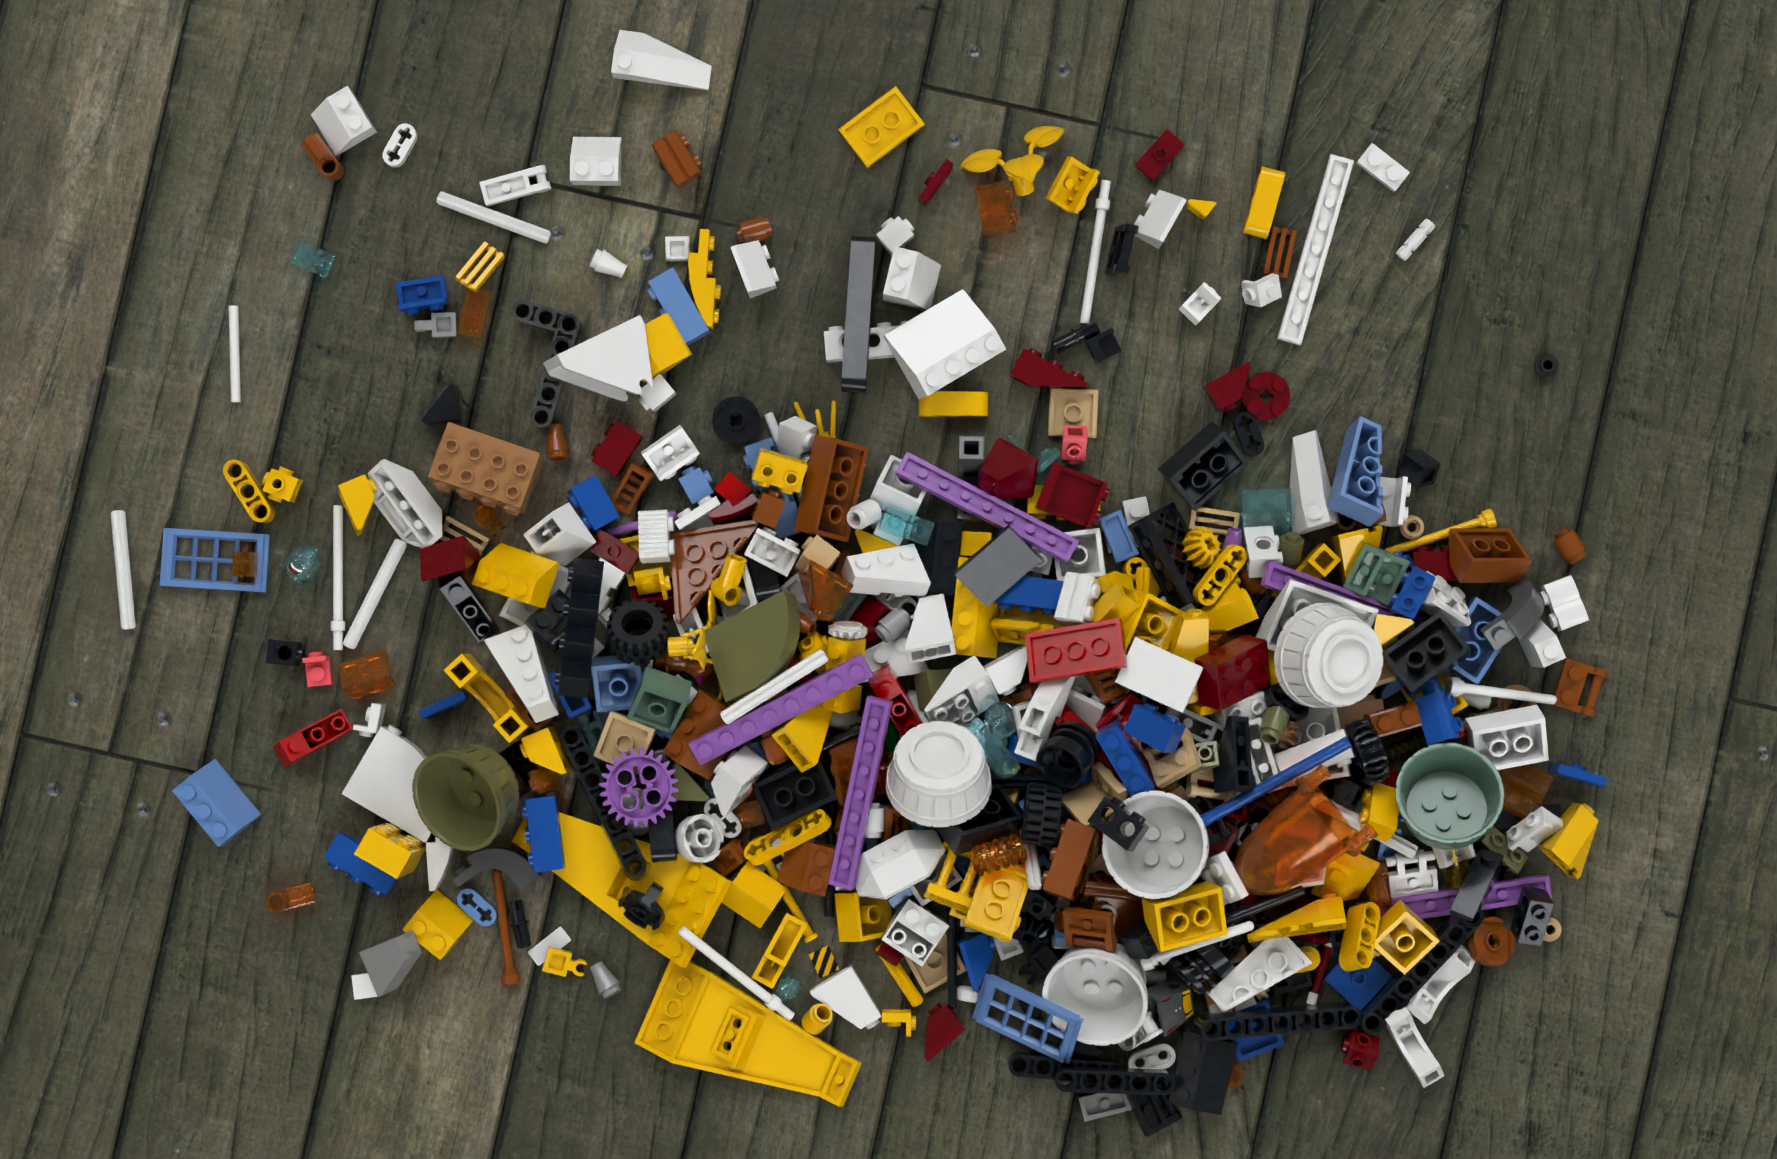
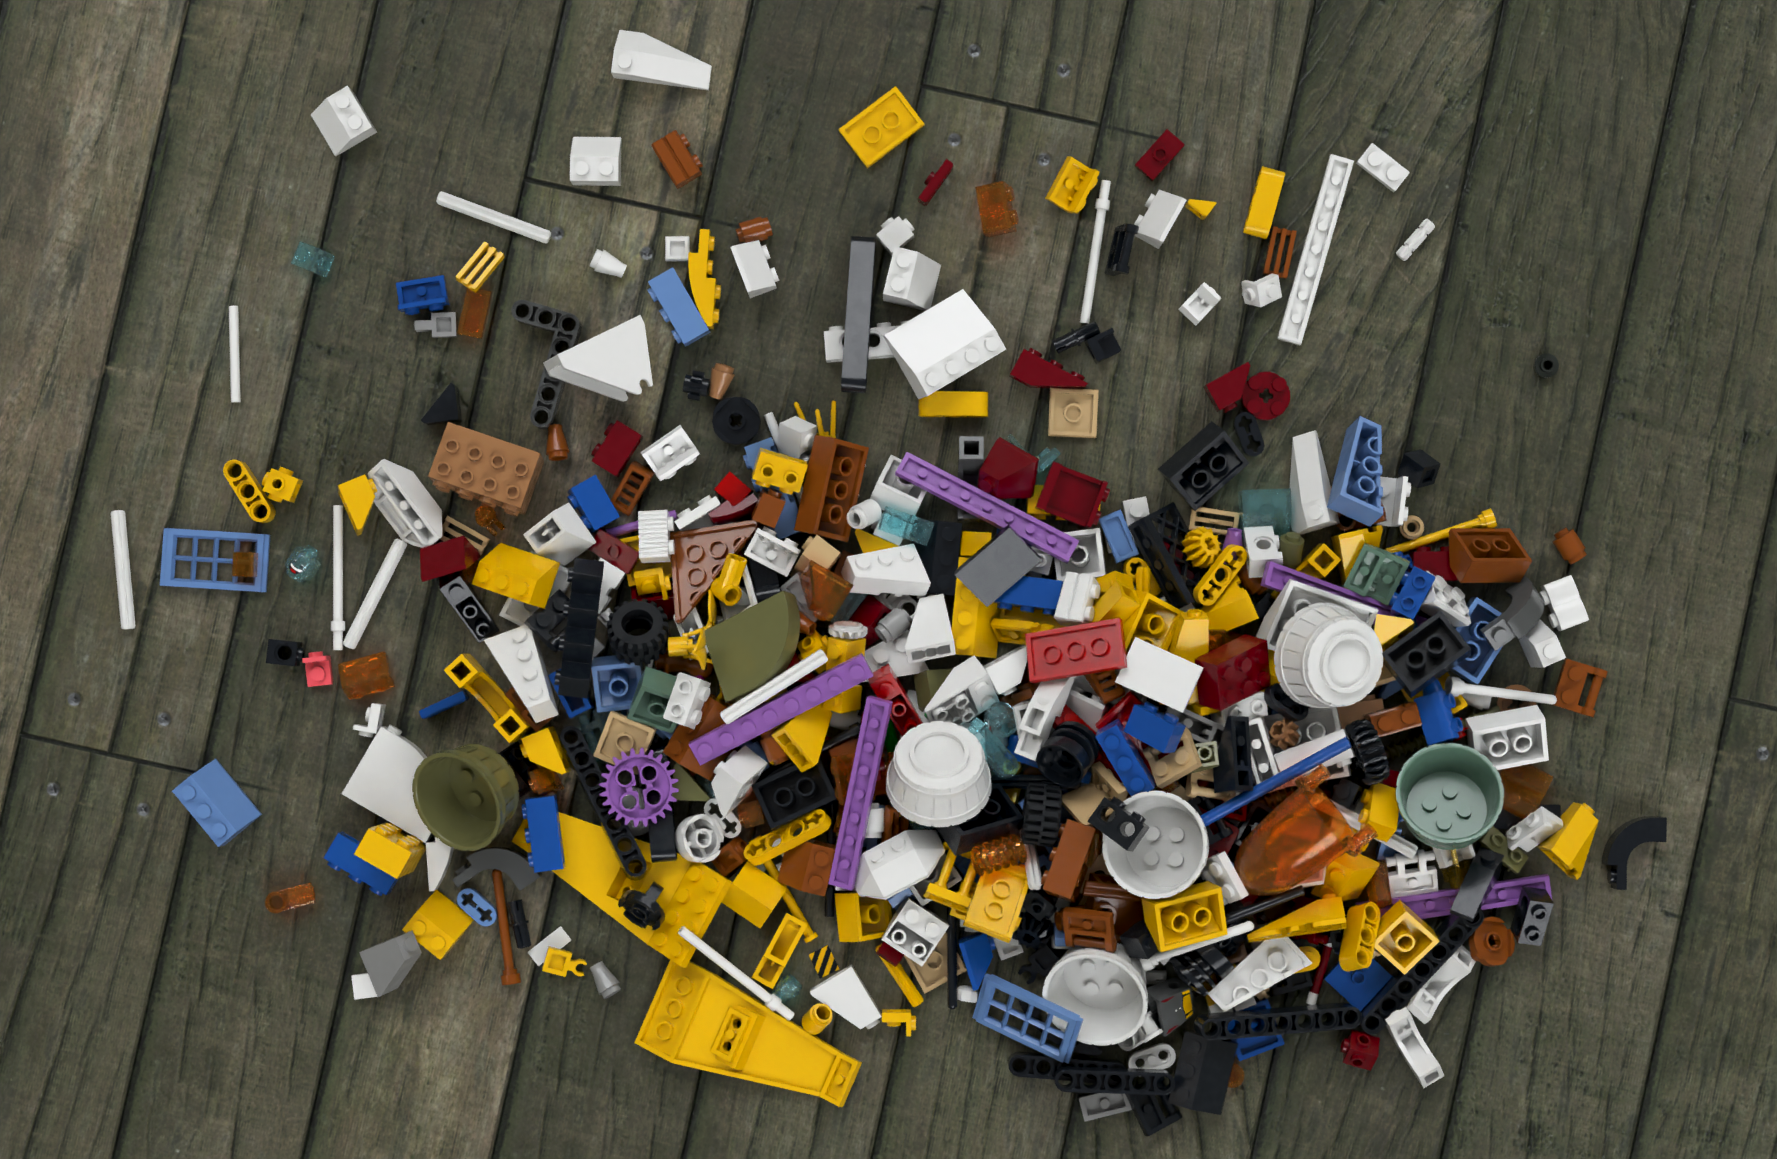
(312, 738): red slope -> none
(322, 156): dark orange piece -> none
(405, 147): white beam -> none
(514, 185): white plate -> none
(656, 395): white brick -> none
(665, 345): yellow slope -> none
(687, 700): none -> white bracket
(696, 385): none -> black gear
(696, 484): medium blue brick -> none
(720, 380): none -> medium nougat cone
(941, 1029): dark red slope -> none
(1019, 170): yellow plant -> none
(1074, 444): coral brick -> none
(1273, 724): olive brick -> none
(1556, 930): tan plate -> none
(1577, 773): blue plate -> none
(1625, 840): none -> black arch

